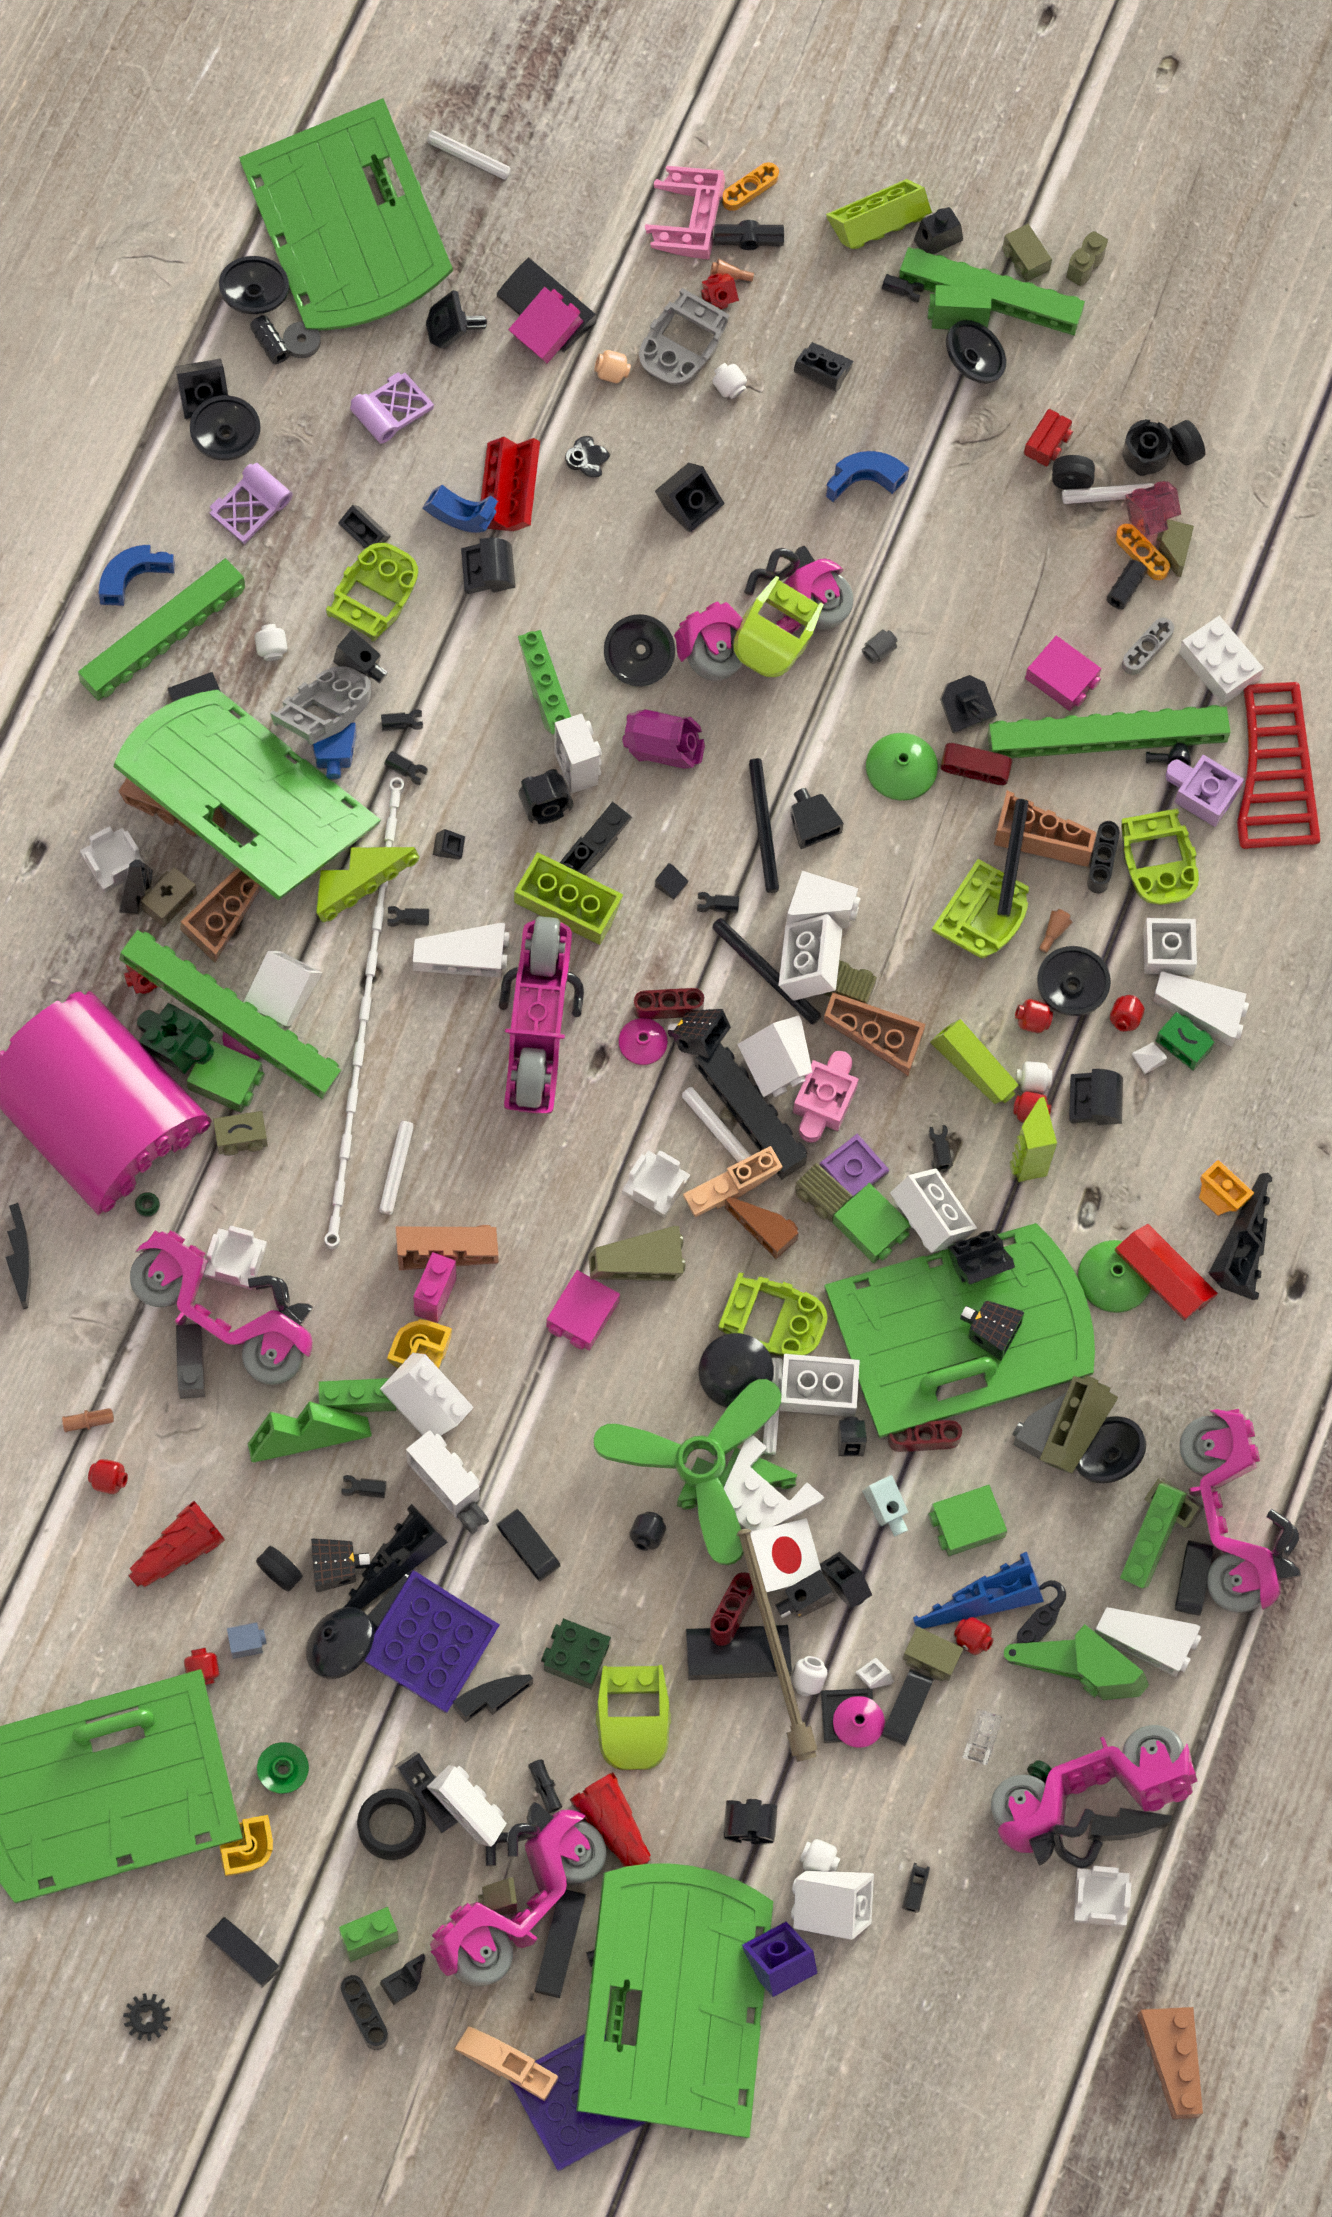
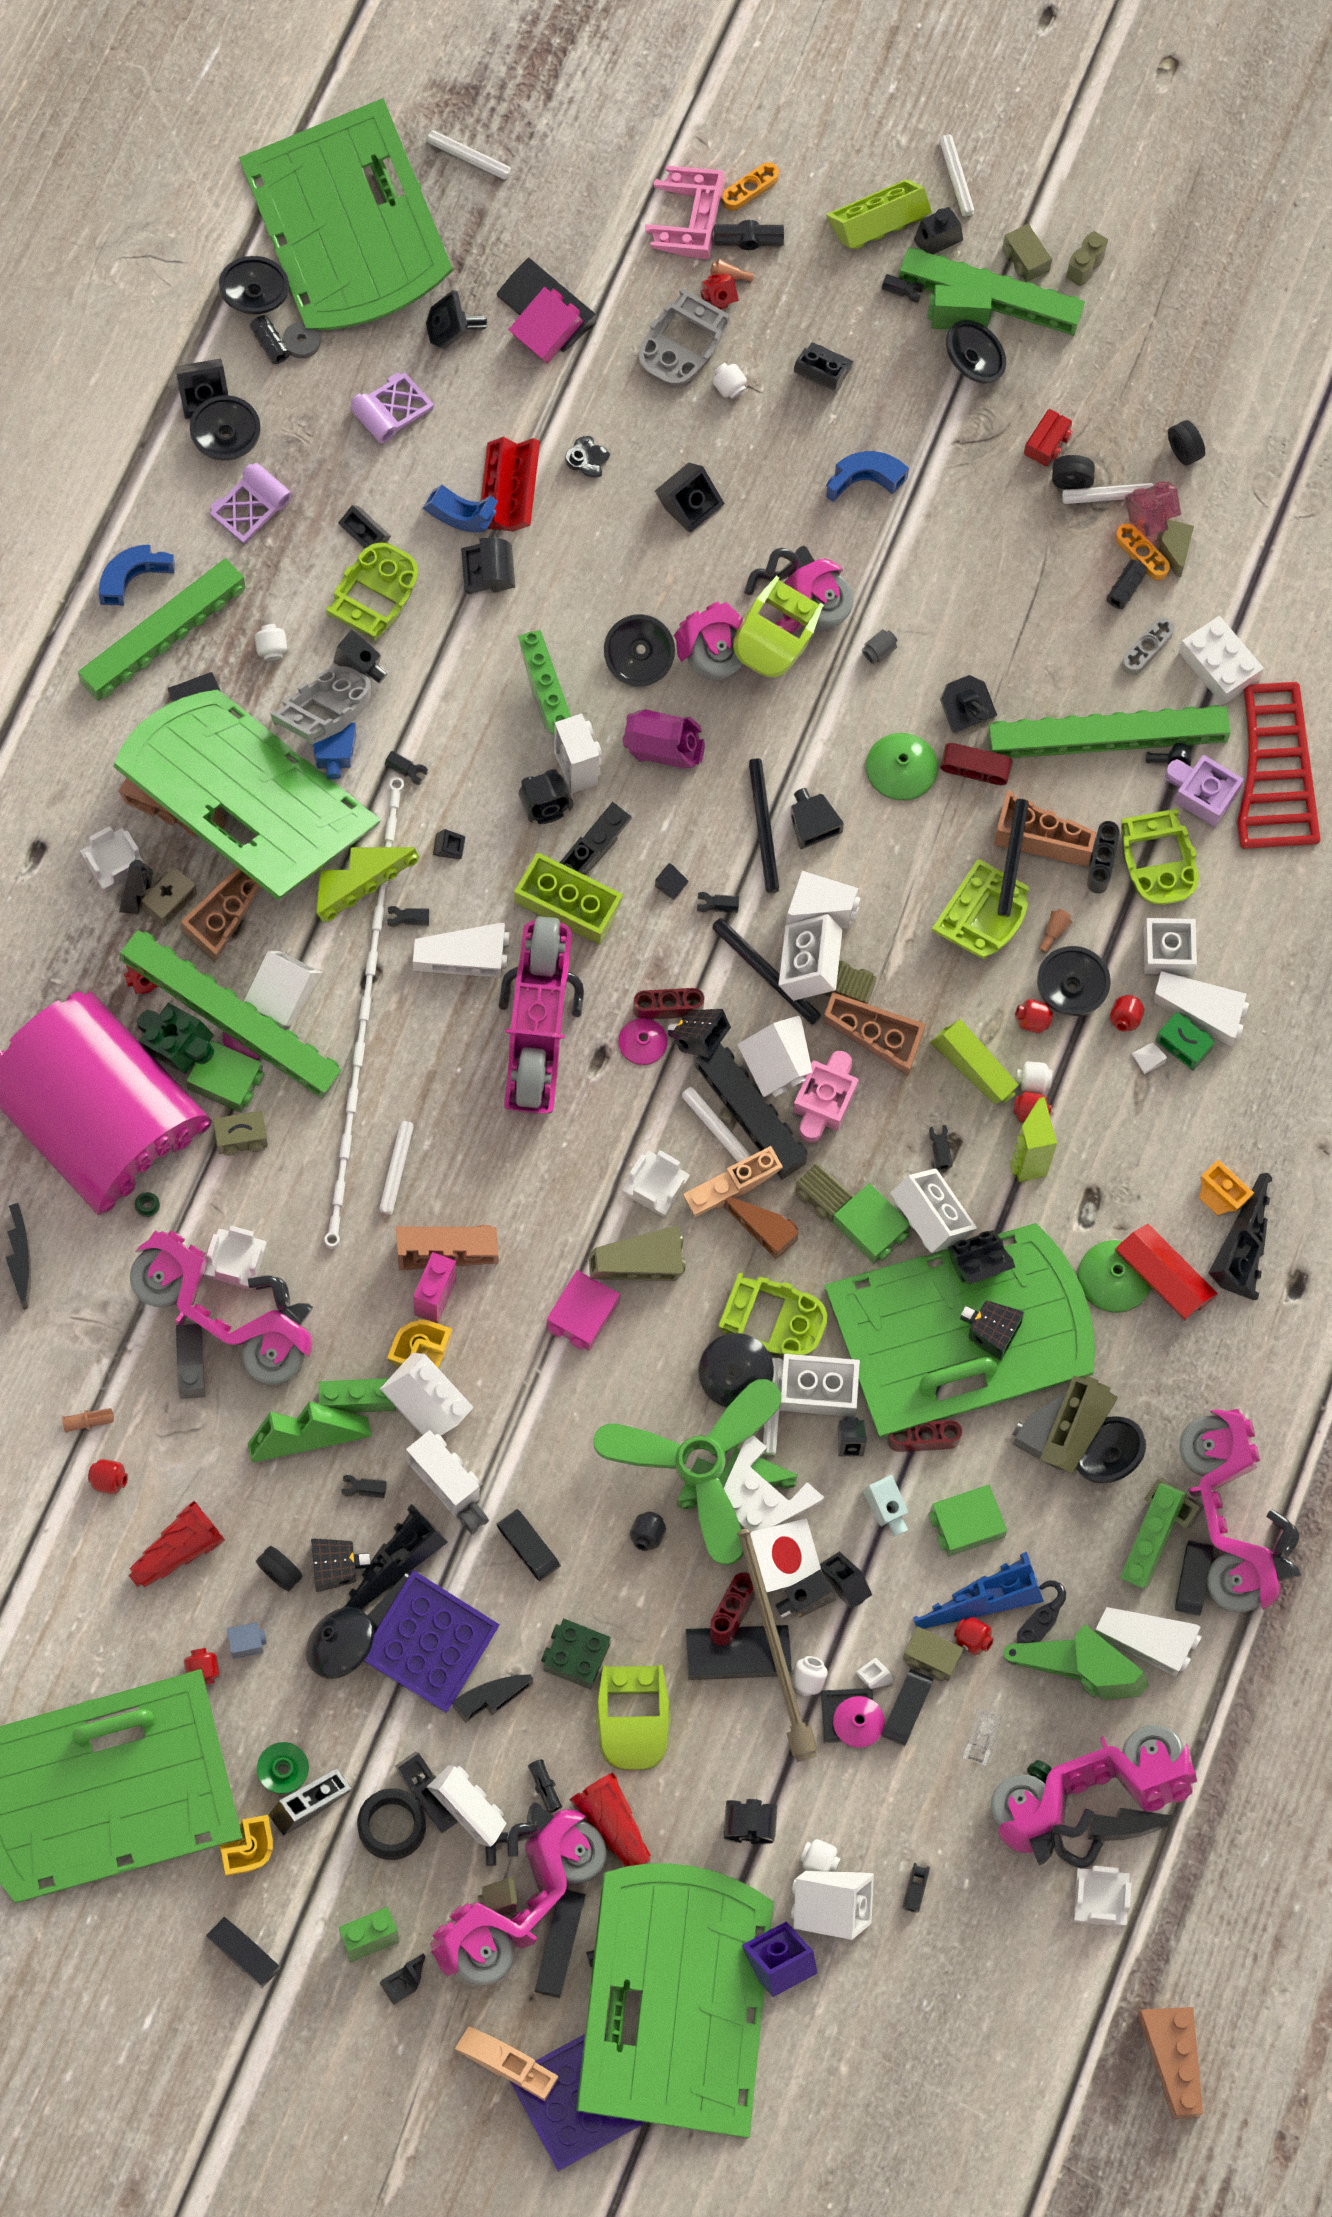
(144, 2006): black gear -> none
(308, 1801): none -> black slope
(363, 1999): black beam -> none
(400, 720): black bar -> none
(612, 366): light nougat head -> none
(854, 1165): medium lavender tile -> none
(956, 175): none -> white axle
(1063, 673): dark pink brick -> none
(1096, 1097): black brick -> none
(1147, 447): black brick -> none

